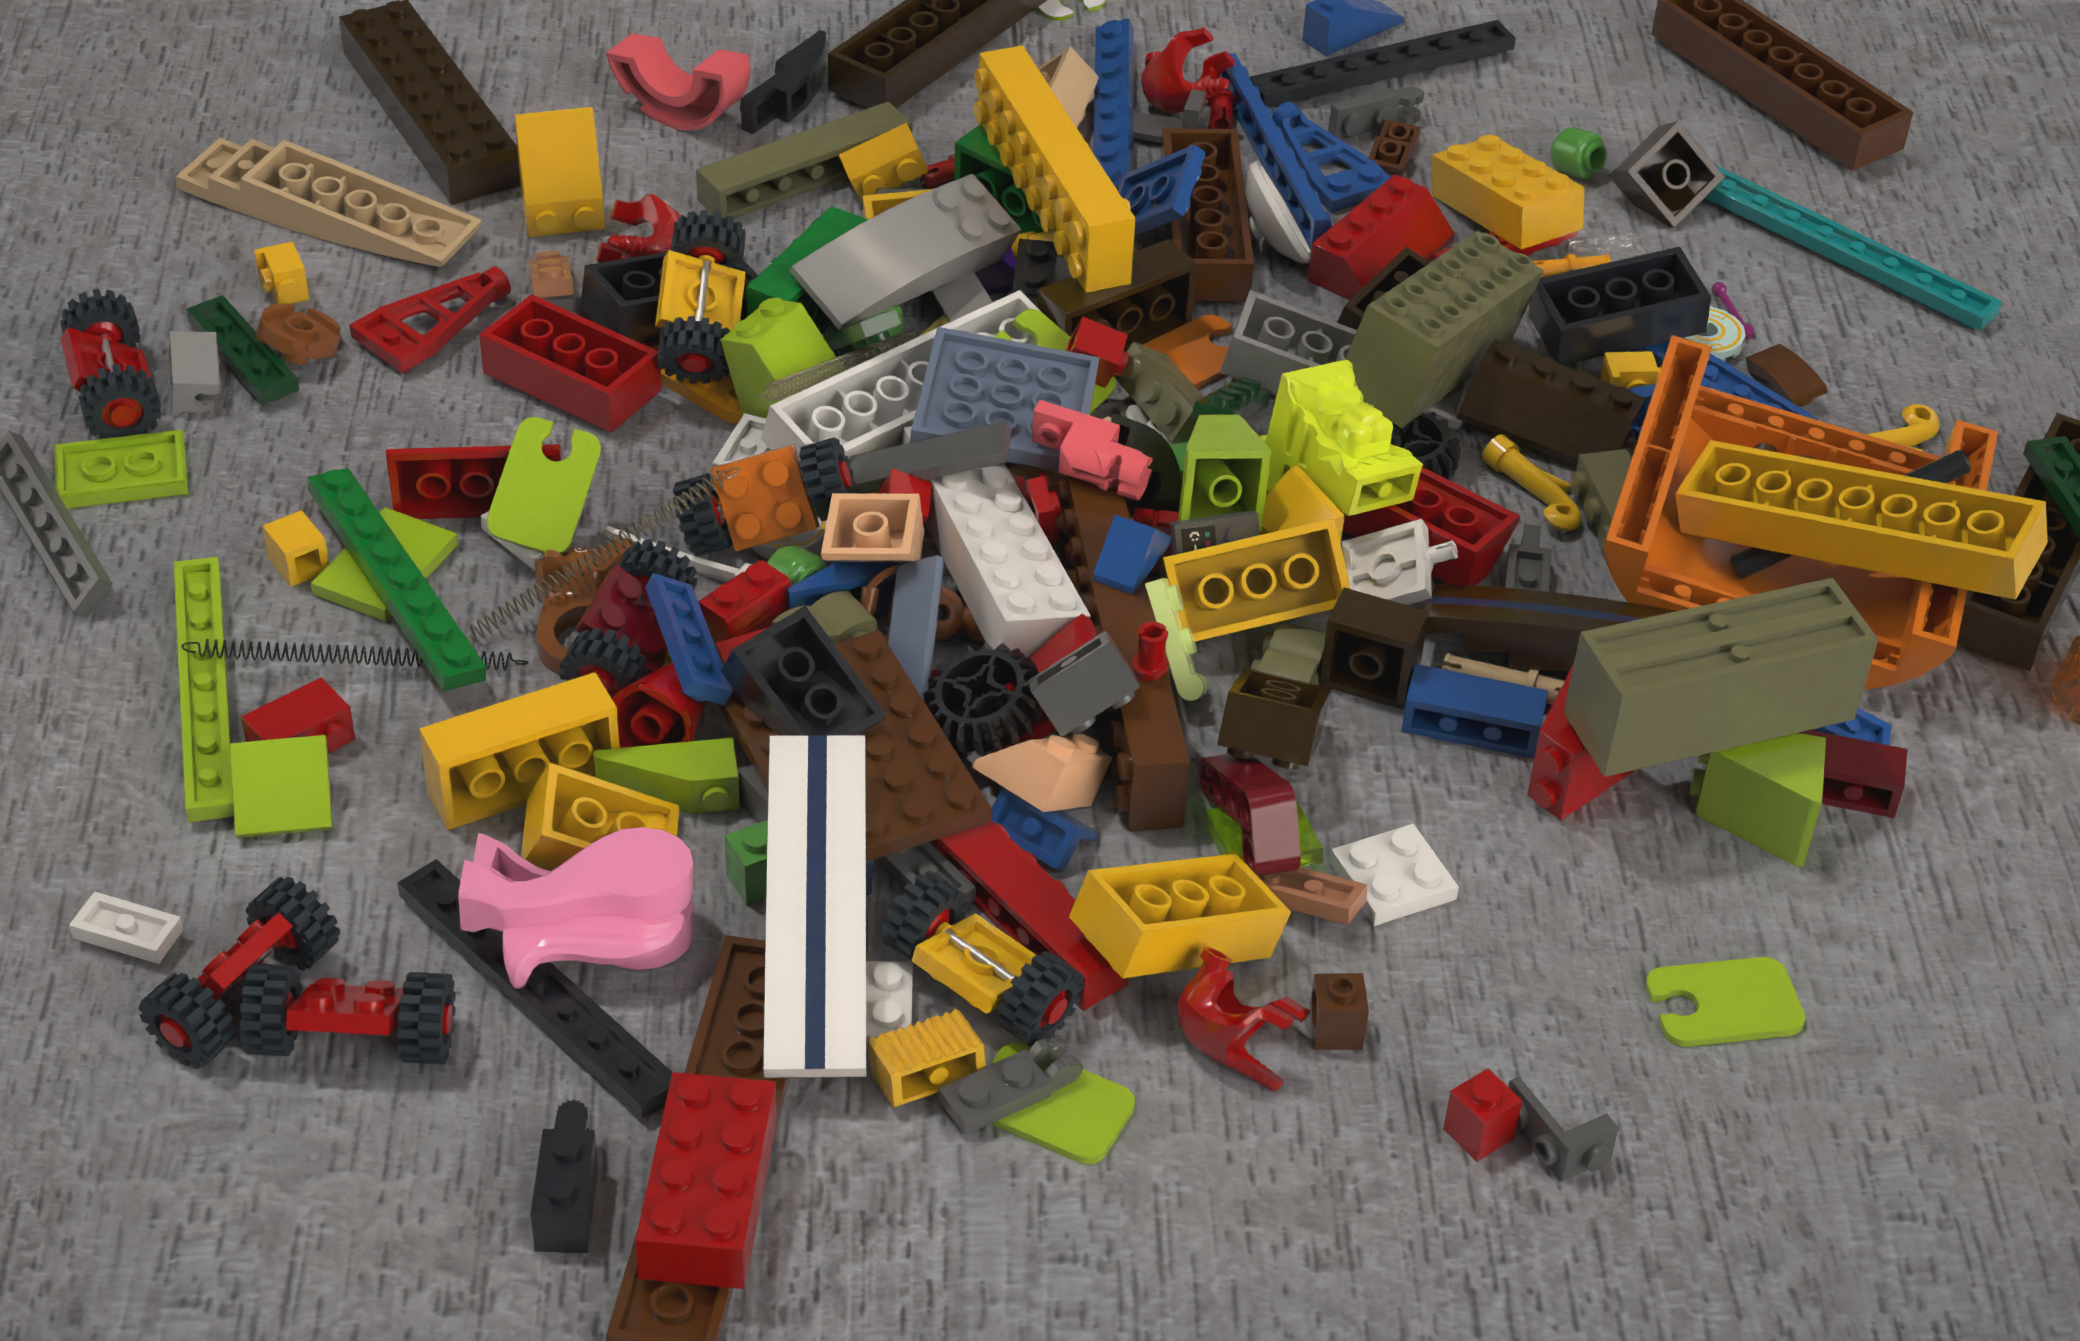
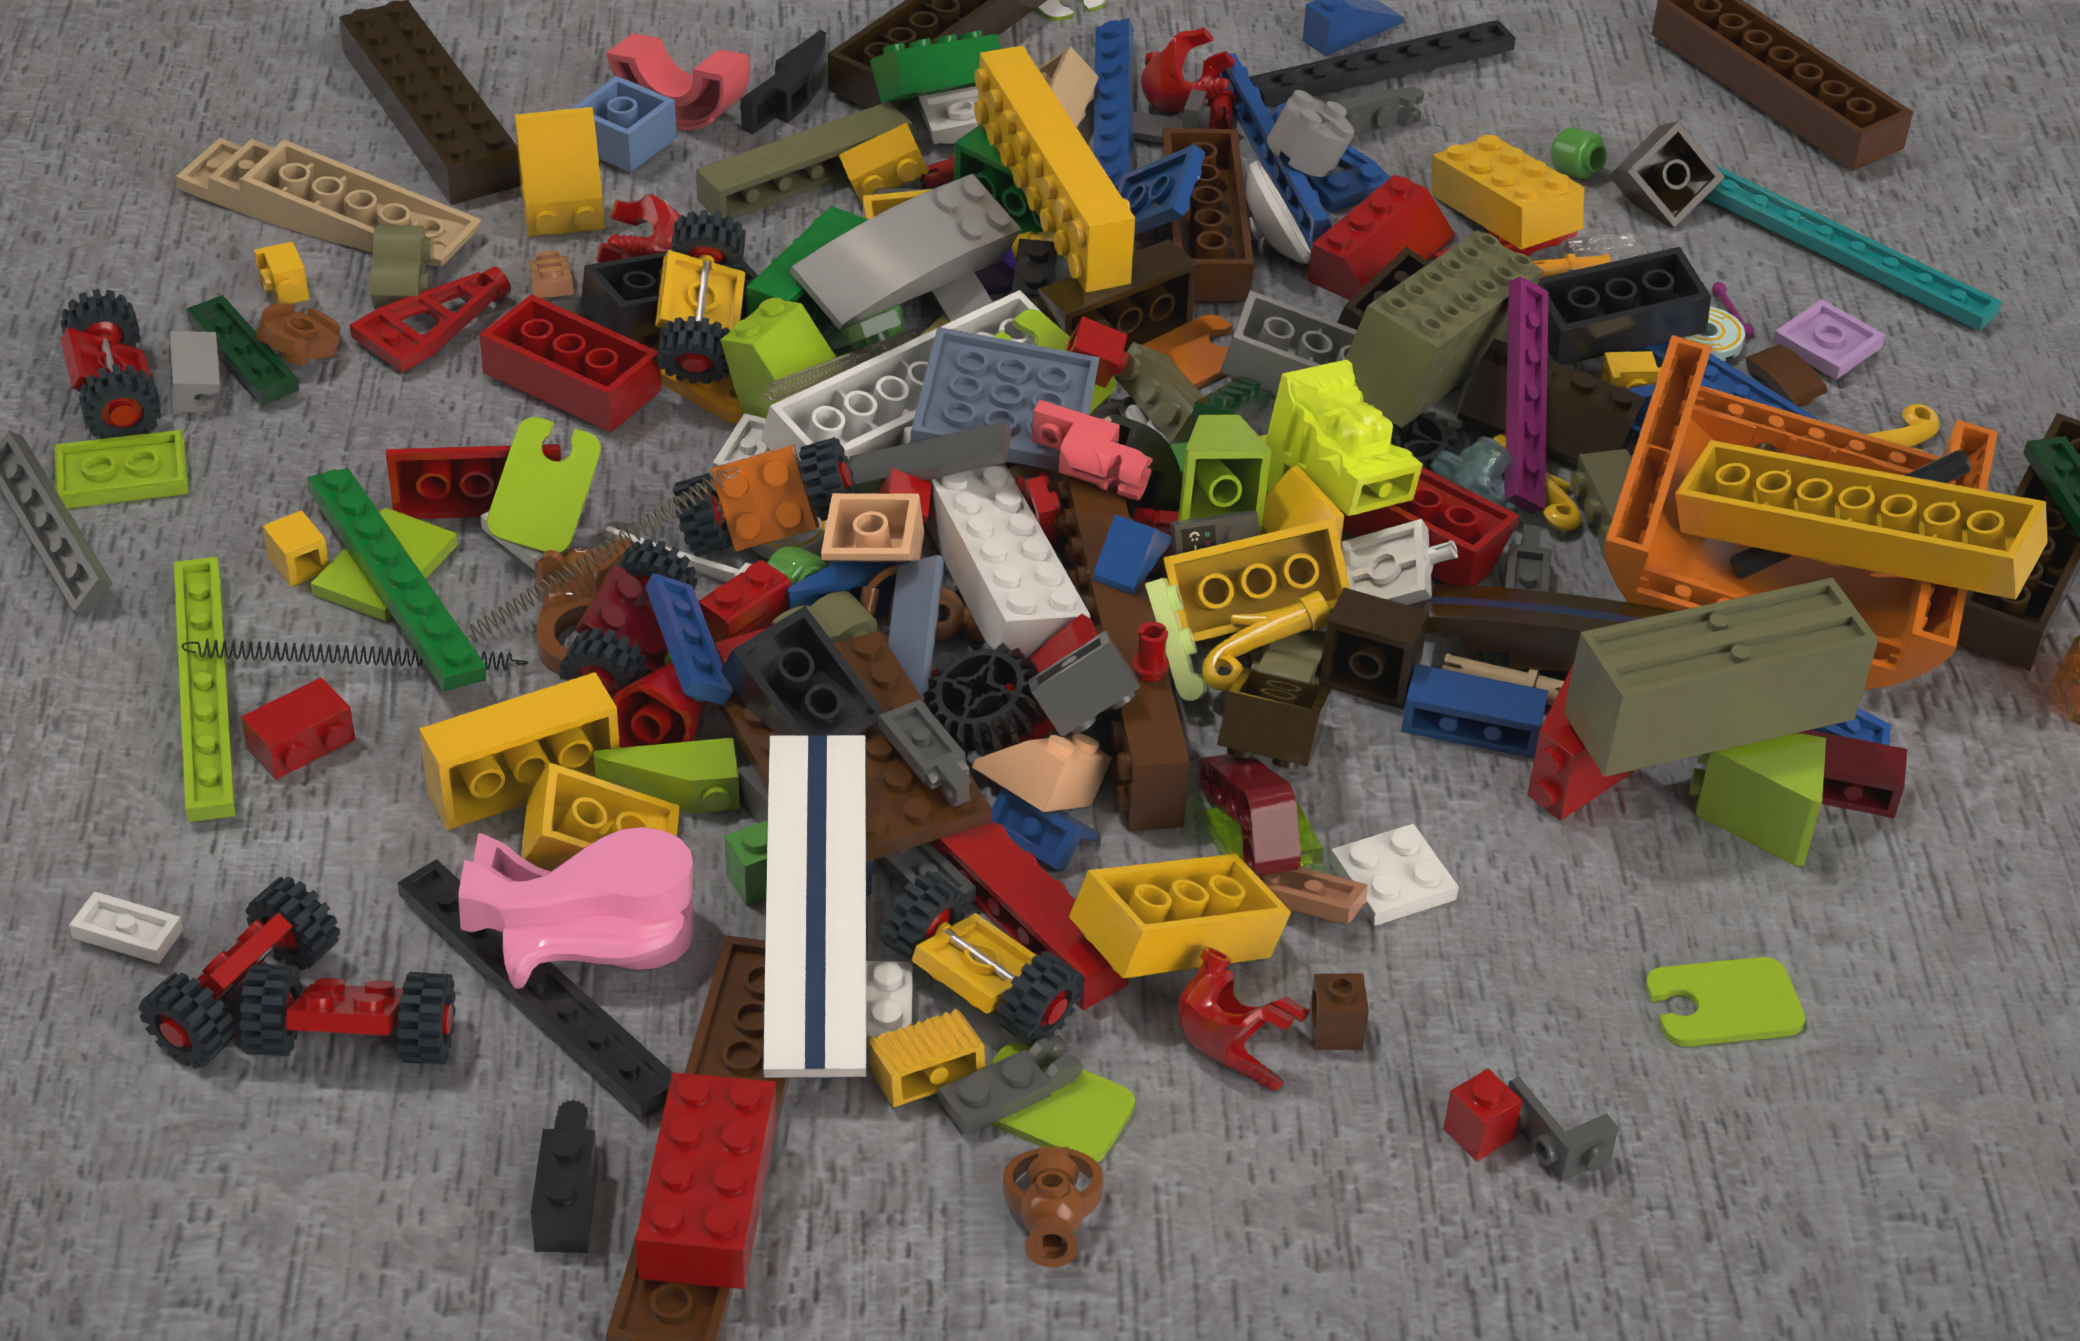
(281, 786): lime tile -> none
(399, 263): none -> olive brick
(630, 122): none -> medium blue brick
(928, 750): none -> dark grey hinge
(930, 67): none -> green brick
(949, 114): none -> white plate
(1052, 1204): none -> dark orange piece
(1263, 628): none -> yellow plant
(1311, 134): none -> light grey brick
(1395, 146): reddish brown slope -> none
(1476, 468): none -> clear light blue plate
(1526, 395): none -> magenta plate
(1829, 339): none -> lavender plate

